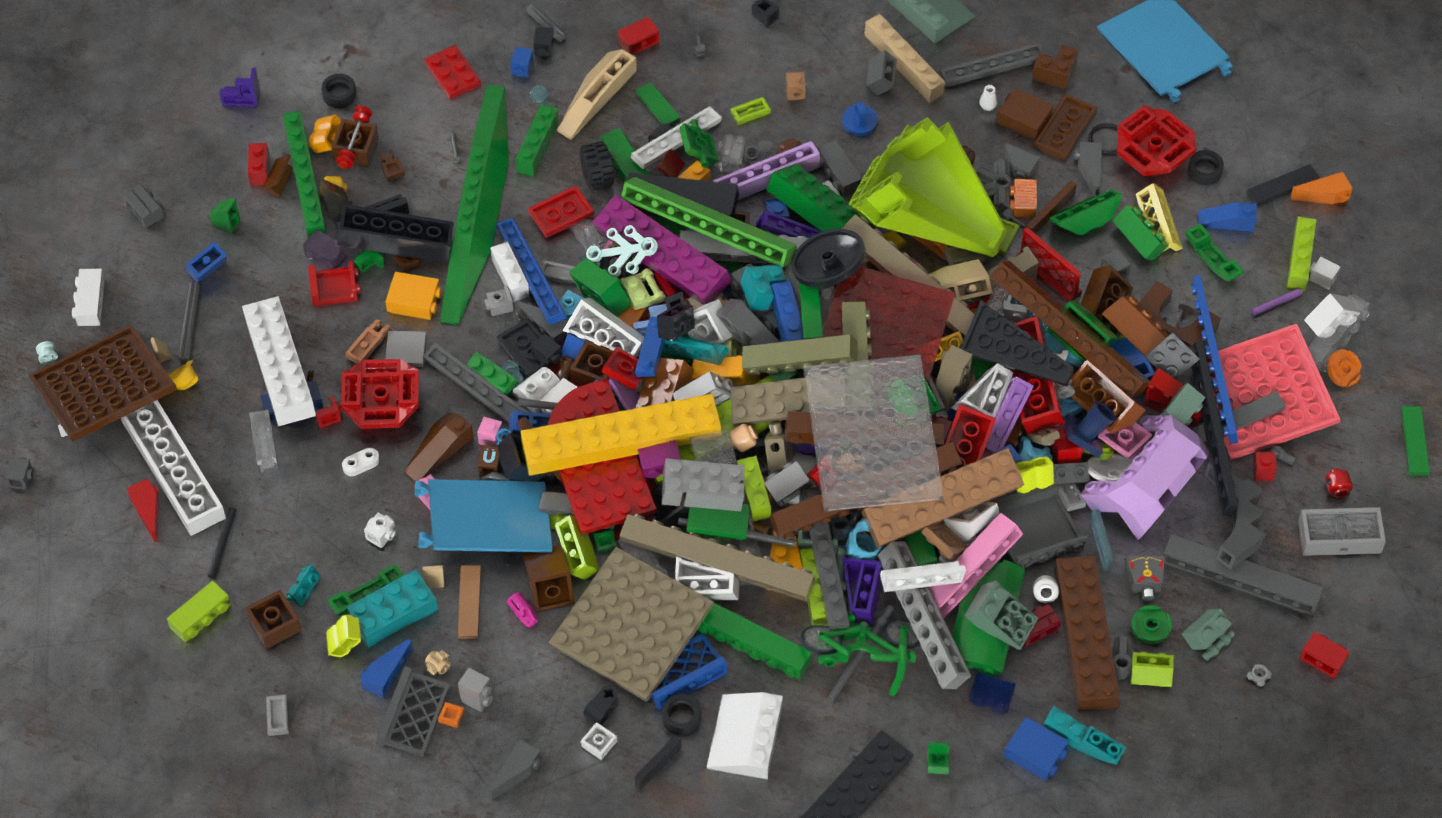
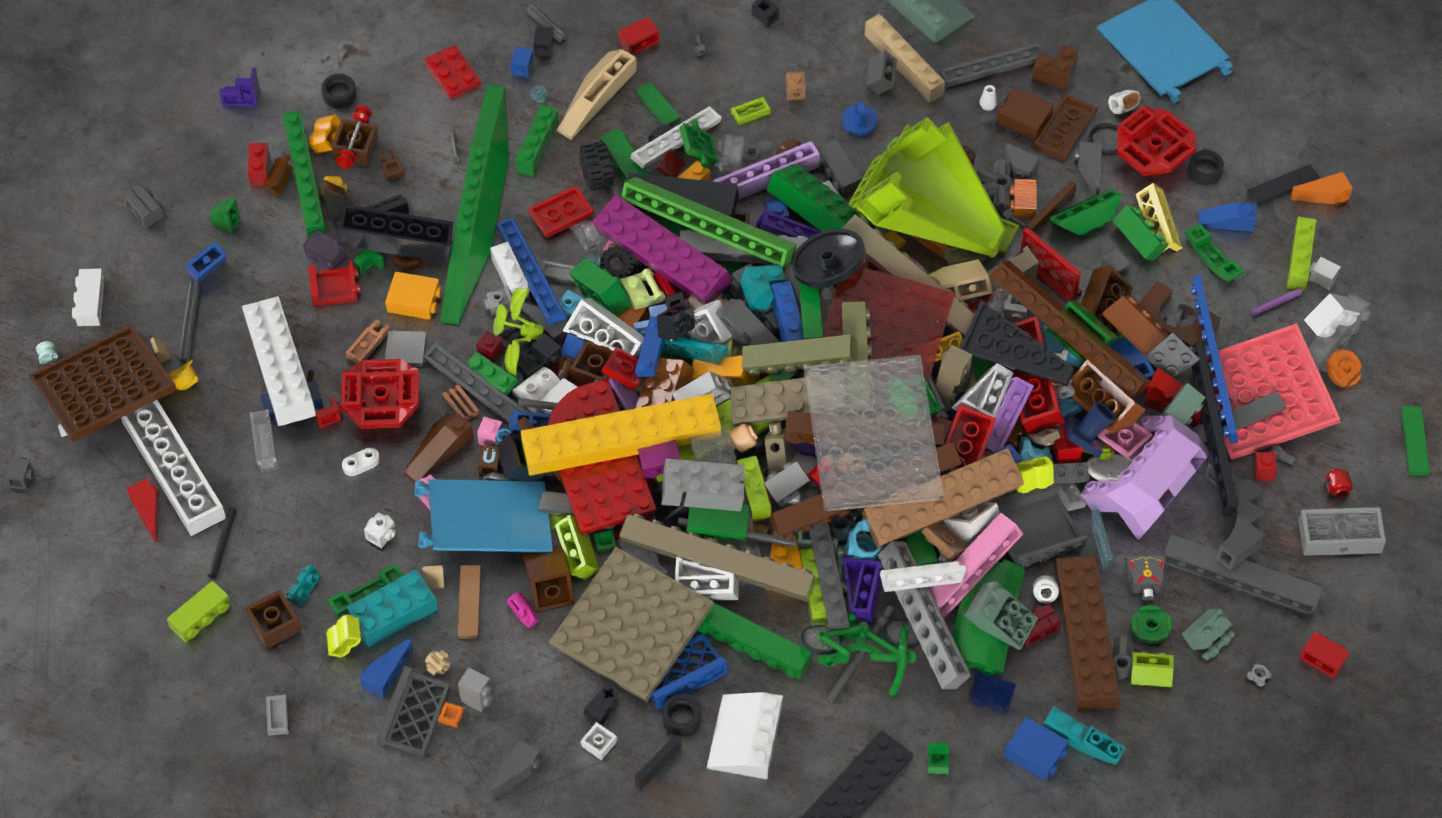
(452, 392): none -> nougat tile
(490, 346): none -> dark red brick
(528, 330): none -> lime plant
(625, 250): light aqua plant -> none
(1124, 101): none -> white rock

